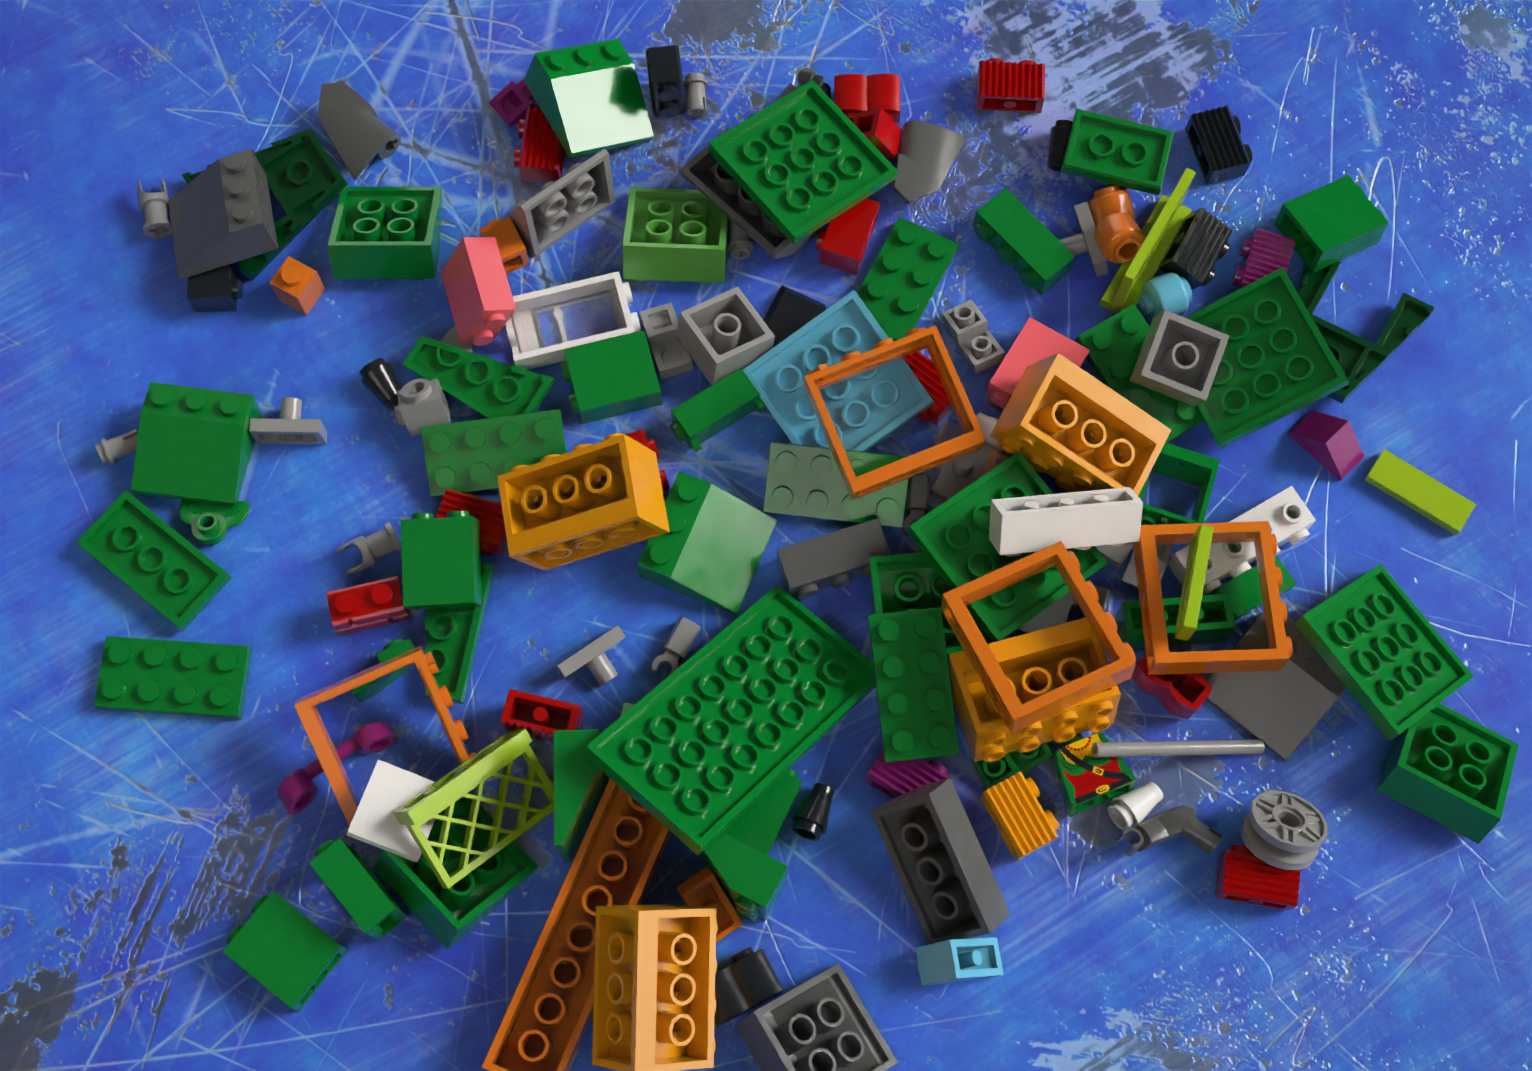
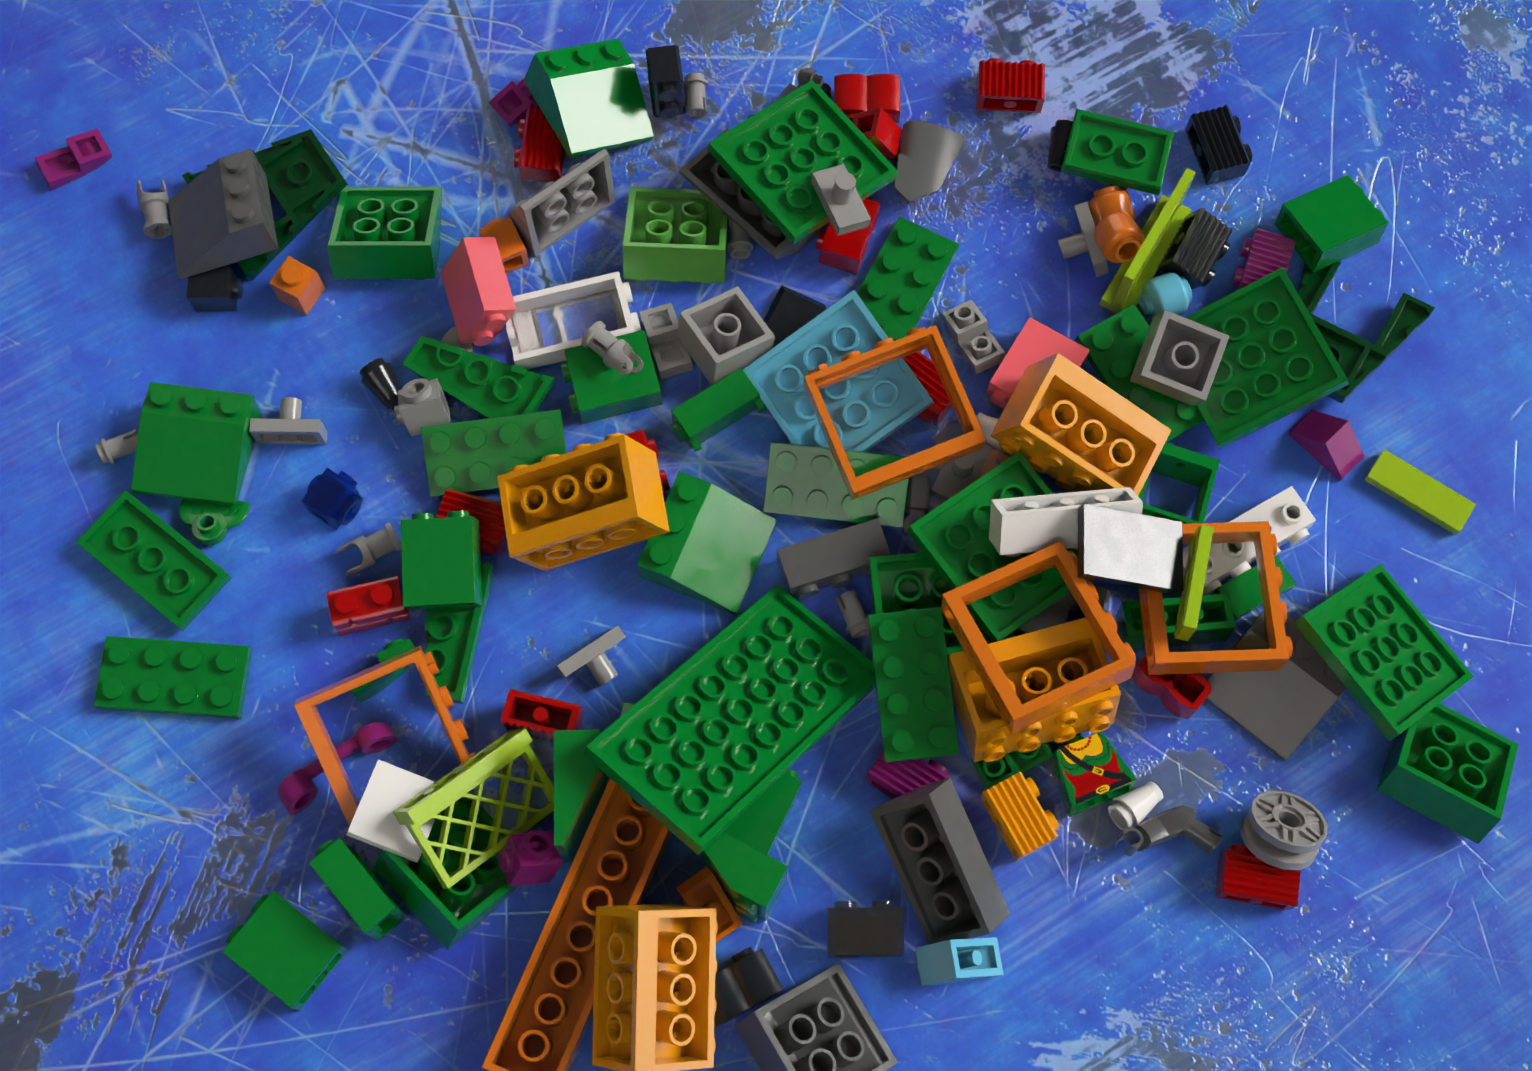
(81, 156): none -> magenta slope
(333, 498): none -> clear blue brick
(354, 127): dark grey panel -> none
(529, 858): none -> magenta brick
(613, 351): none -> light grey piece
(677, 644): light grey bar -> none
(813, 814): black cone -> none
(840, 199): none -> light grey tile
(853, 614): none -> light grey pin
(864, 930): none -> clear smoke brick
(1022, 241): green brick -> none
(1130, 549): none -> tile
(1177, 748): light grey piece -> none

